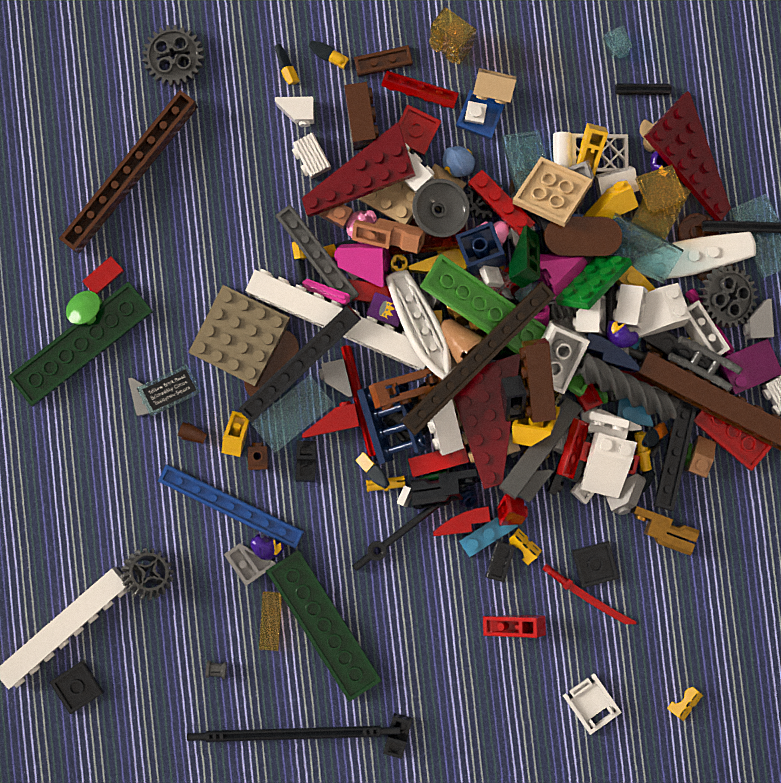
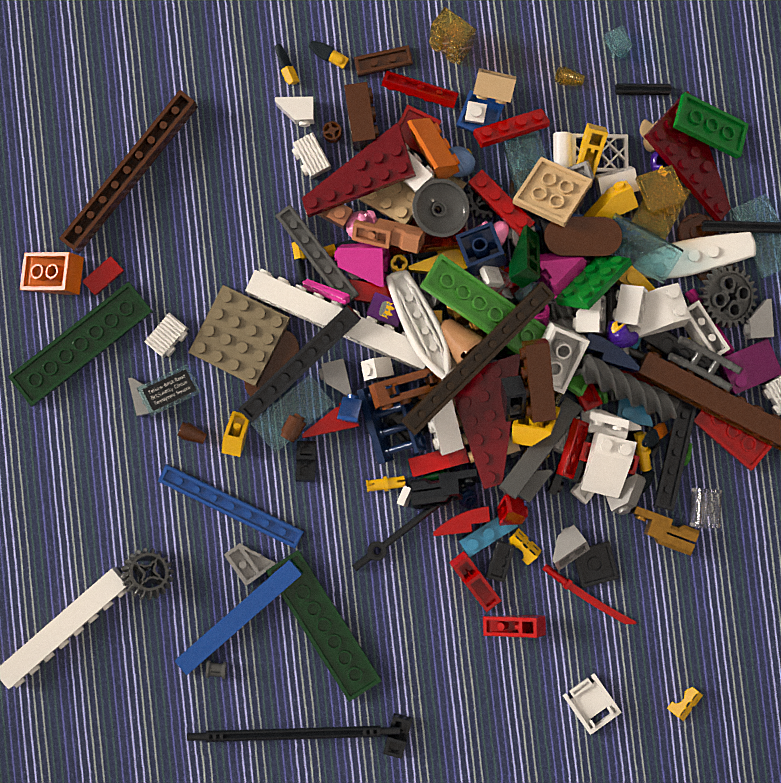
(52, 273): none -> orange slope
(76, 687): black tile -> none
(83, 308): bright green dish -> none
(167, 335): none -> white brick
(171, 39): dark grey gear -> none
(238, 617): none -> blue tile
(263, 462): reddish brown brick -> none
(266, 548): dark purple hair -> none
(270, 621): clear yellow tile -> none
(293, 427): none -> reddish brown brick
(331, 128): none -> reddish brown wheel
(350, 409): none -> blue slope
(355, 385): red axle -> none
(373, 471): piece -> none
(377, 368): none -> white slope
(434, 147): none -> orange slope
(475, 581): none -> red slope
(511, 128): none -> red plate
(567, 76): none -> clear yellow cone
(569, 547): none -> light grey slope
(701, 457): medium nougat slope -> none
(705, 508): none -> clear slope
(710, 125): none -> green plate

